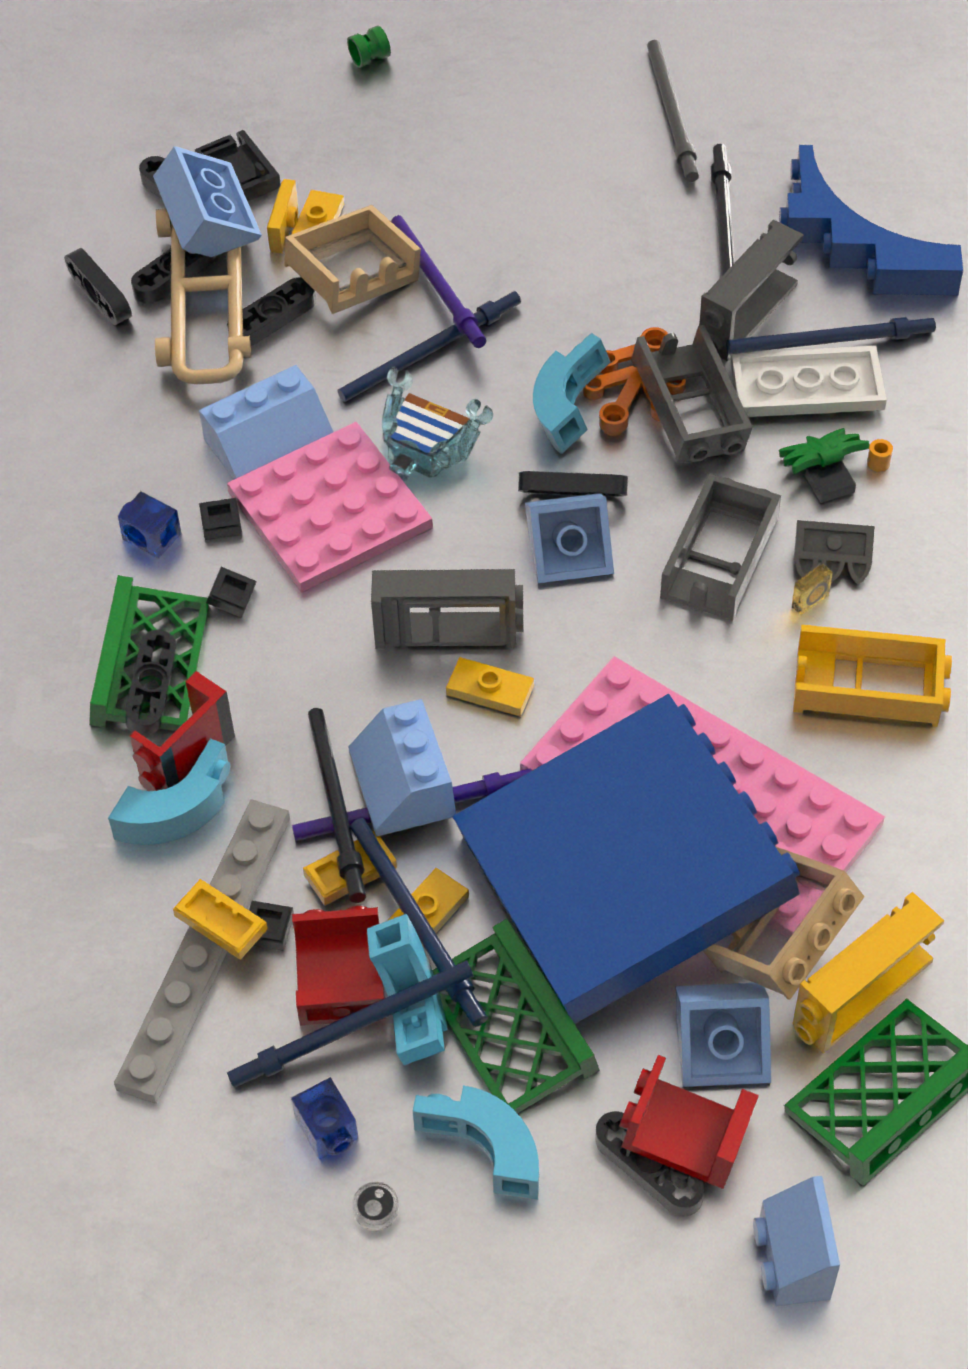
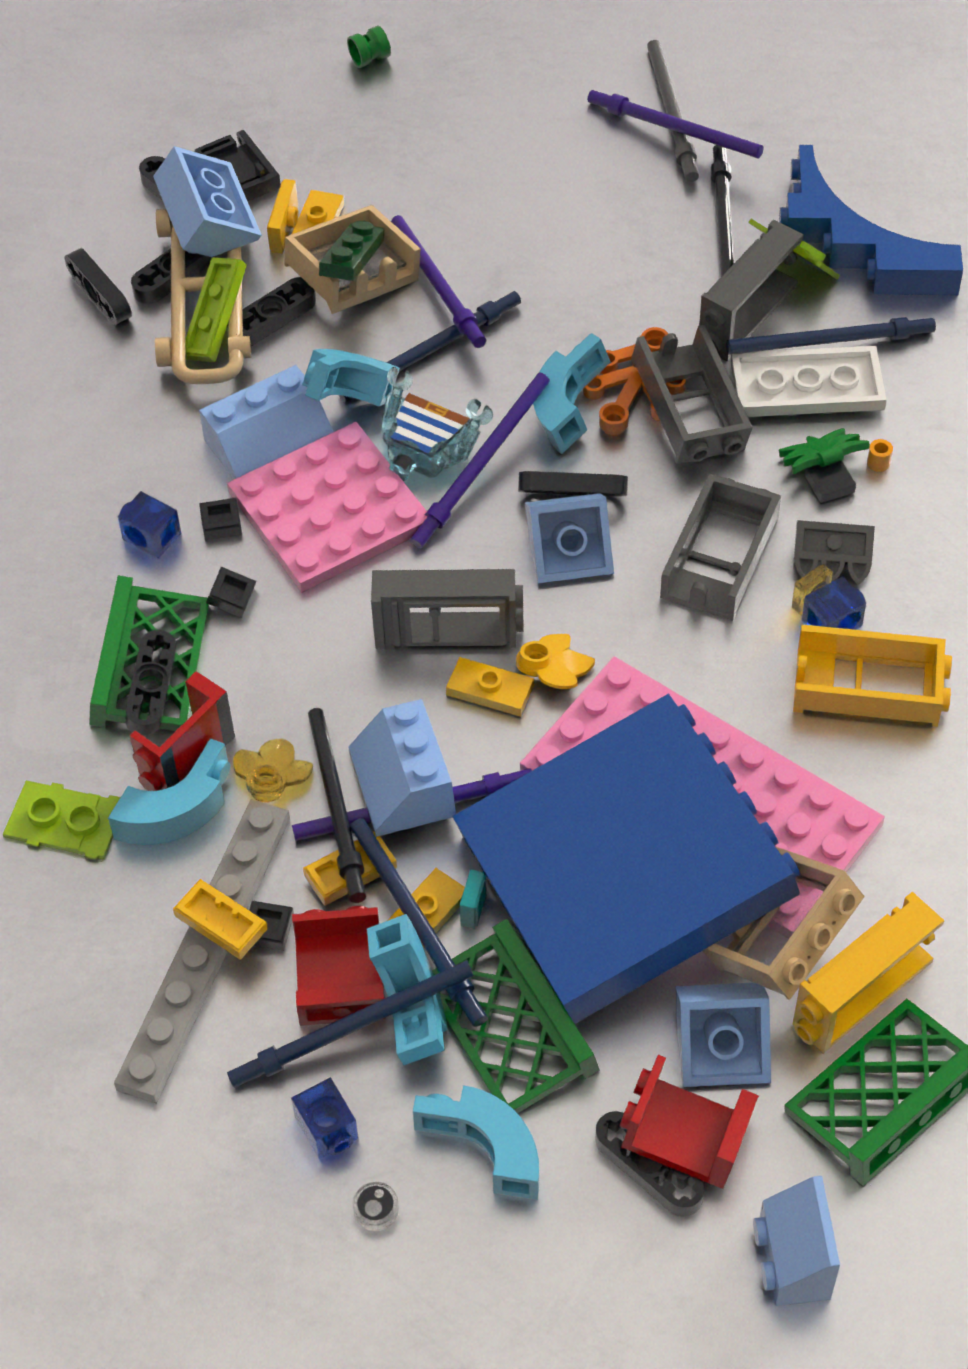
(62, 819): none -> lime piece
(213, 309): none -> lime tile
(271, 769): none -> clear yellow plate
(347, 375): none -> medium azure arch
(351, 251): none -> dark green plate
(439, 512): none -> dark purple bar
(473, 899): none -> teal tile
(553, 661): none -> yellow plate
(620, 106): none -> dark purple bar
(805, 251): none -> lime piece
(835, 606): none -> clear blue brick

